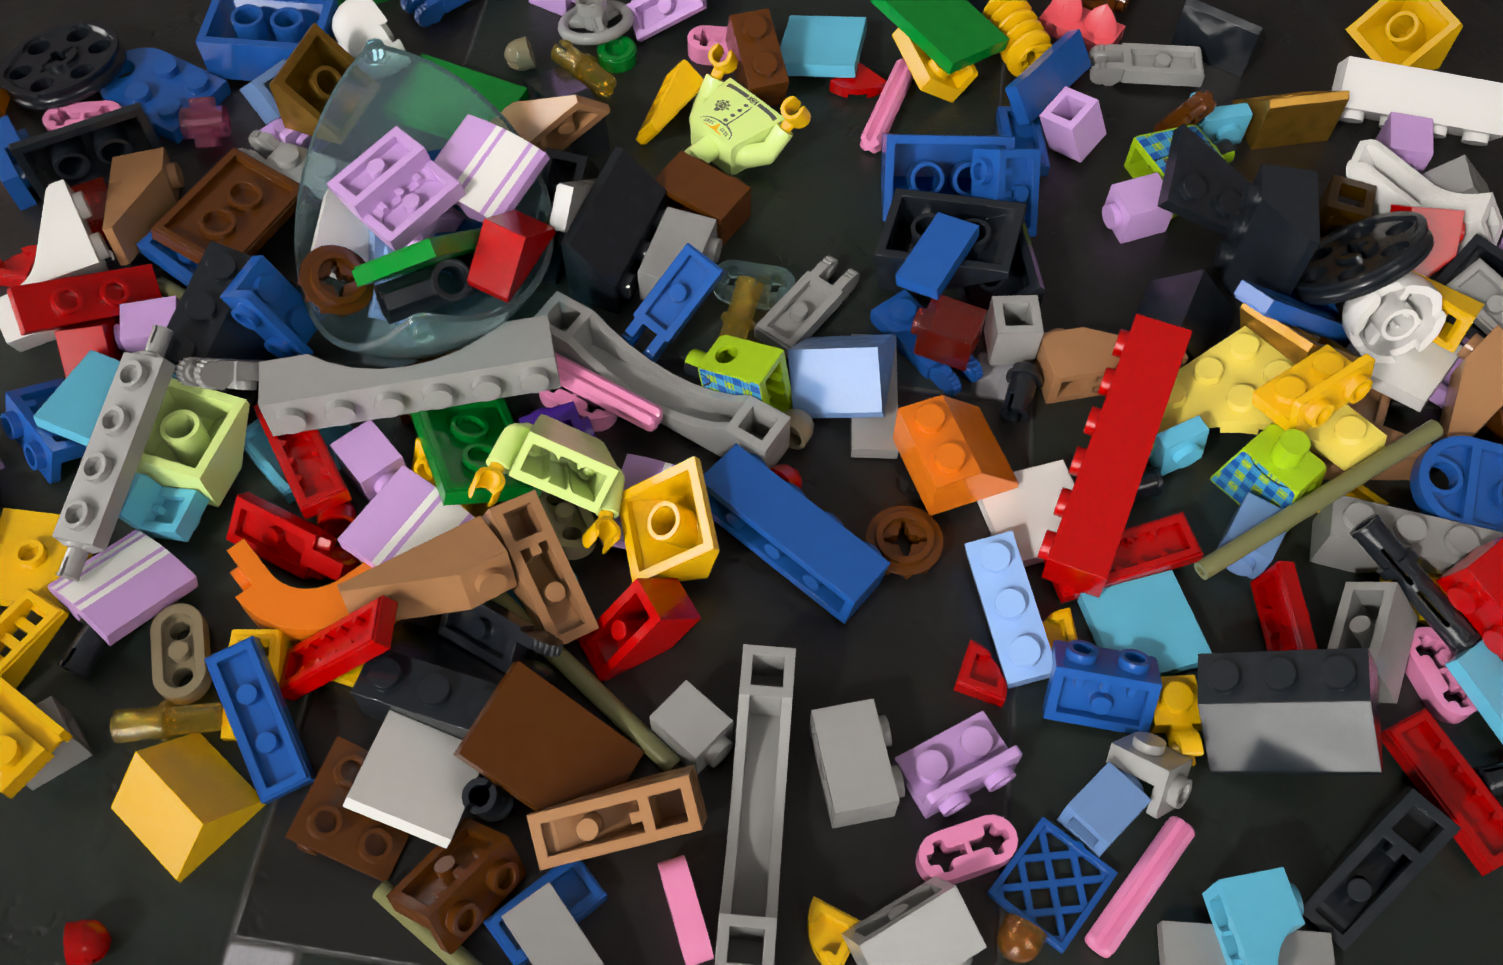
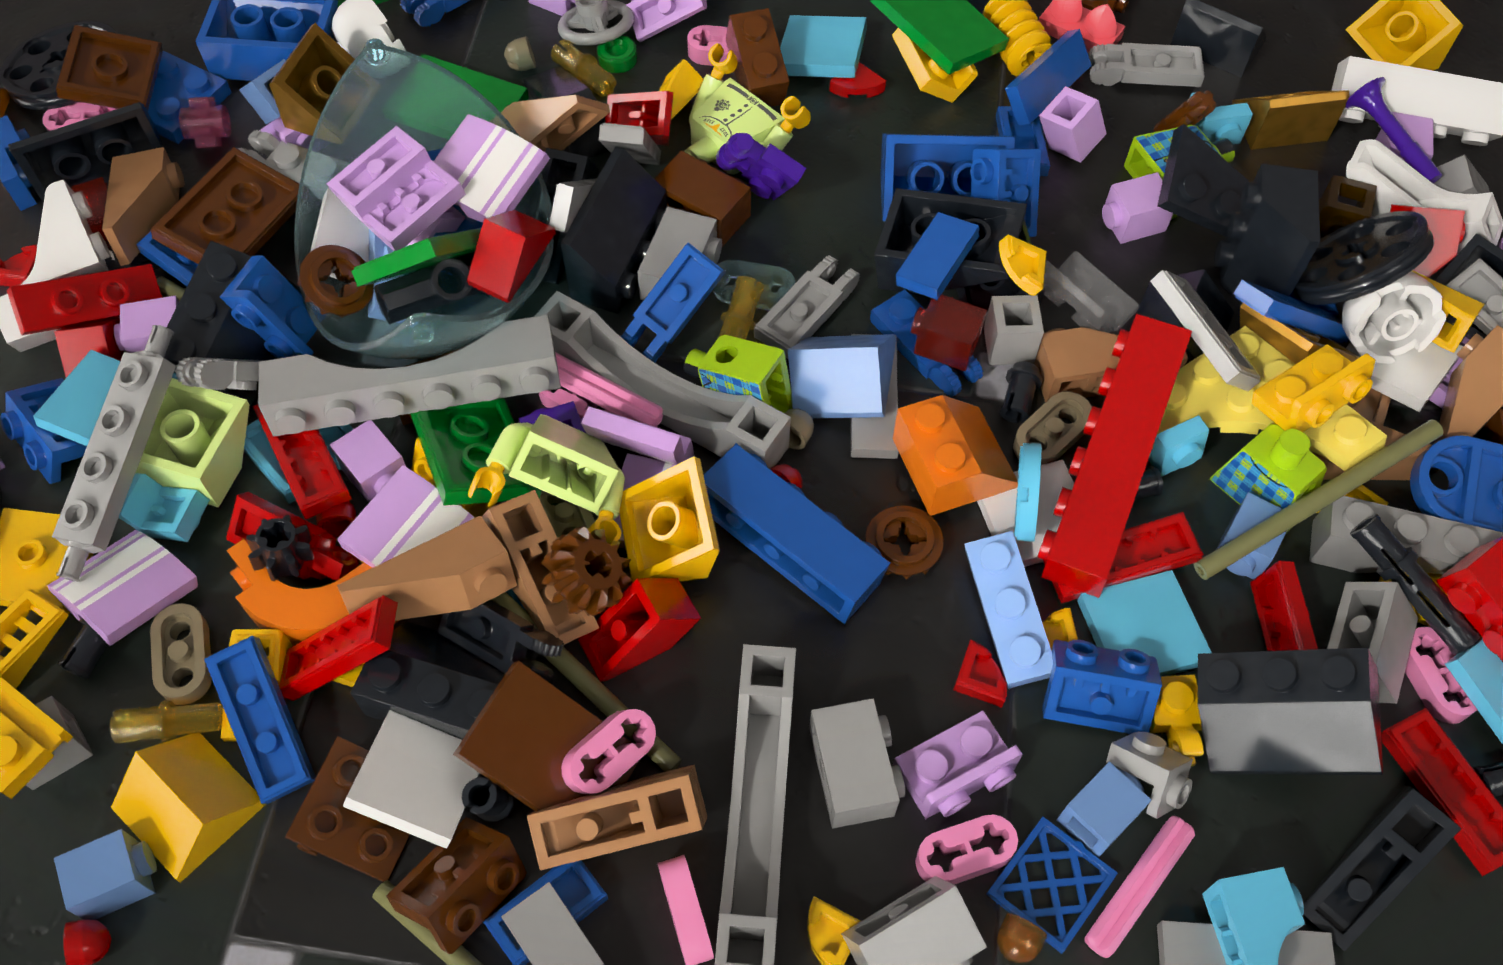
(105, 875): none -> medium blue brick
(109, 68): none -> reddish brown tile
(280, 547): none -> black gear
(586, 571): none -> reddish brown gear
(601, 742): none -> bright pink beam
(633, 140): none -> light grey tile
(637, 436): none -> lavender slope
(643, 109): none -> red slope
(693, 727): light grey brick -> none
(764, 168): none -> dark purple plate
(886, 107): bright pink axle -> none
(1023, 263): none -> yellow tile
(1028, 492): none -> medium azure tile
(1050, 430): none -> dark tan plate
(1091, 293): none -> clear bracket
(1206, 330): none -> light grey tile
(1371, 100): none -> dark purple piece

